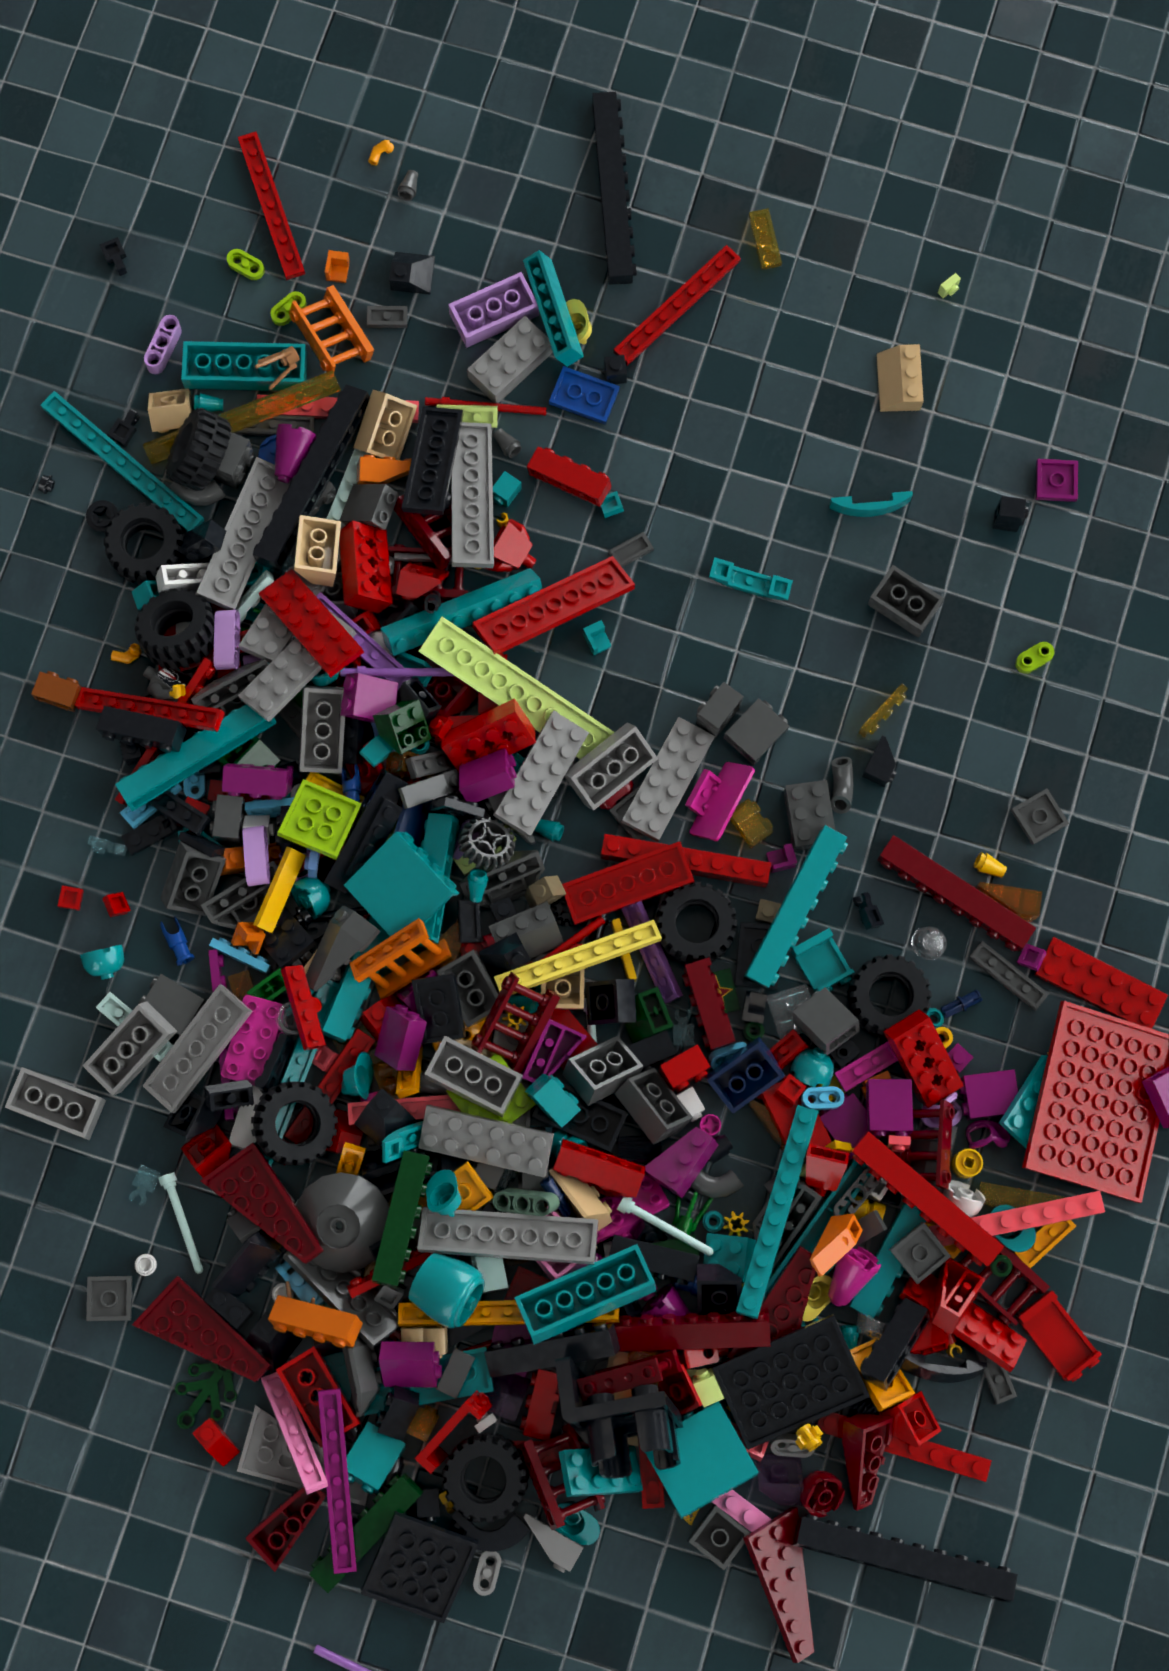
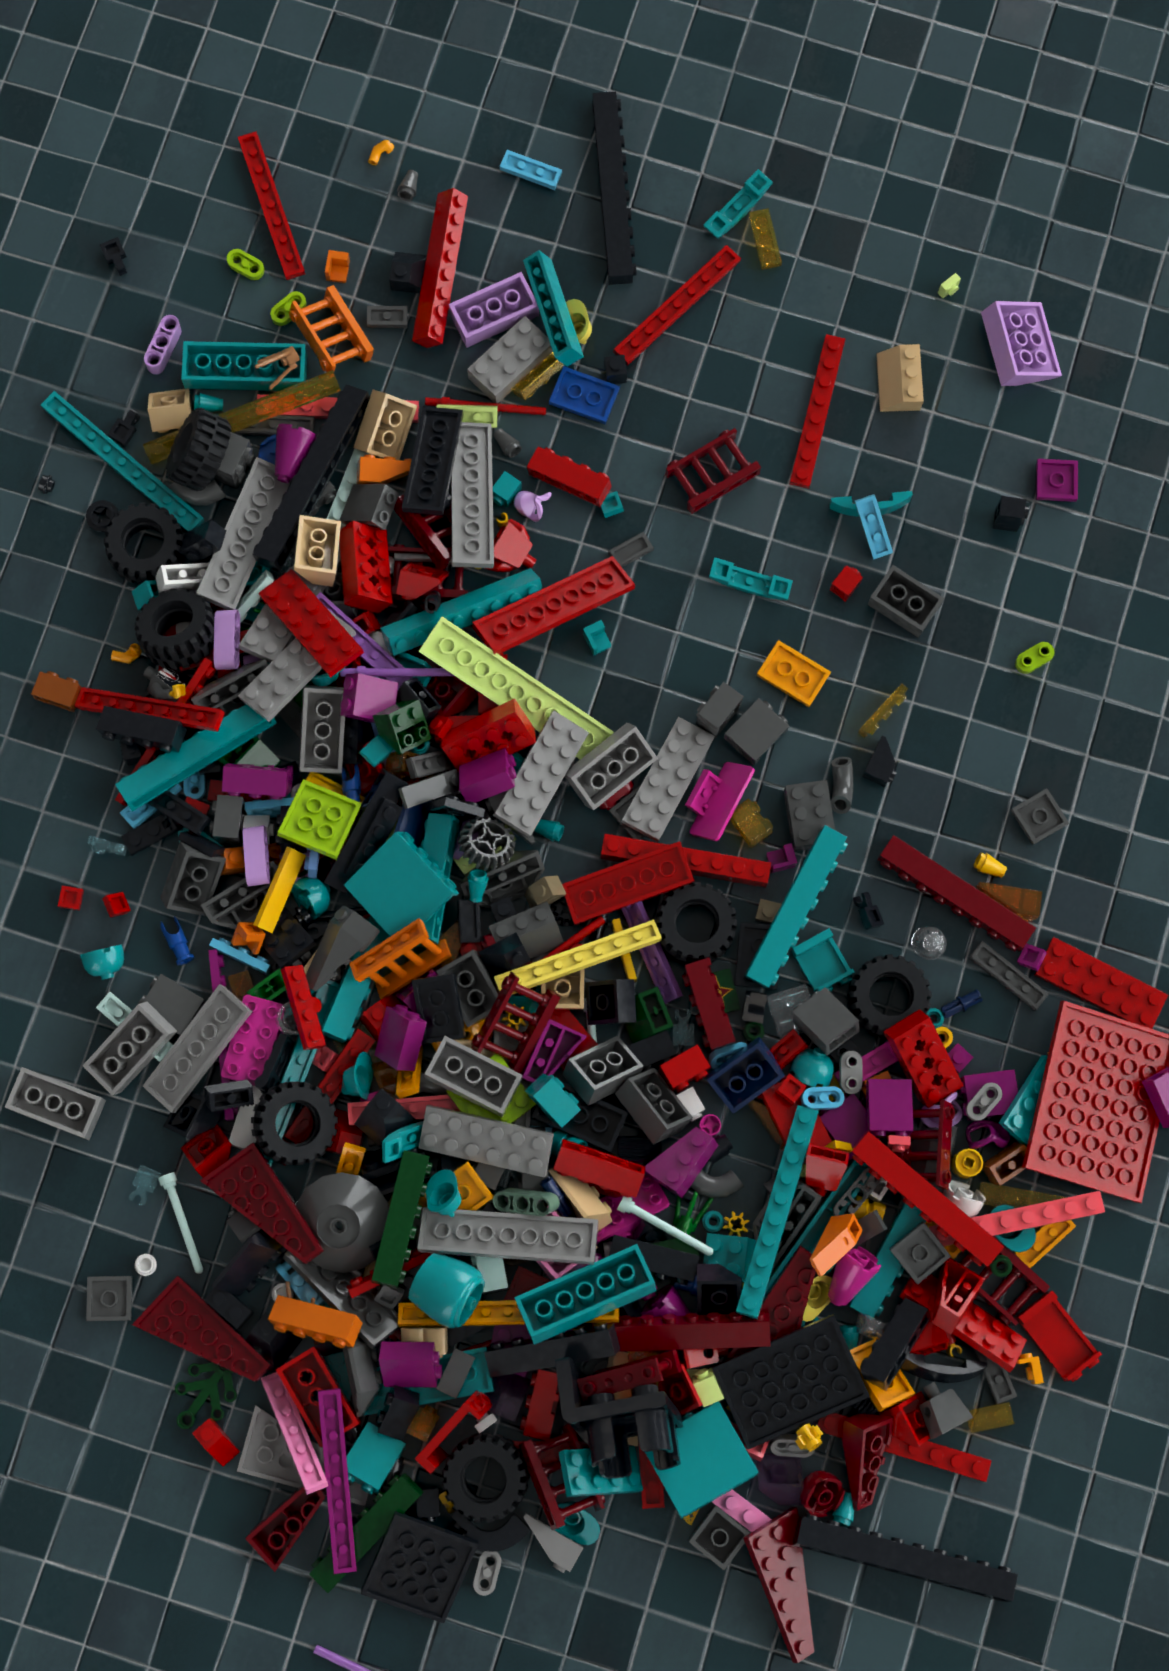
(440, 268): none -> red brick
(528, 502): none -> lavender piece
(530, 169): none -> medium azure plate
(537, 377): none -> clear yellow plate
(713, 489): none -> dark red fence
(739, 205): none -> teal slope
(793, 673): none -> light orange plate
(817, 411): none -> red plate
(845, 1511): none -> teal cone
(846, 582): none -> red brick
(849, 1072): none -> light grey plate
(873, 526): none -> medium azure plate
(942, 1411): none -> dark grey torso
(983, 1102): none -> light grey plate
(990, 1417): none -> clear yellow plate
(1005, 1164): none -> dark orange brick
(1020, 342): none -> lavender slope
(1033, 1370): none -> light orange bracket

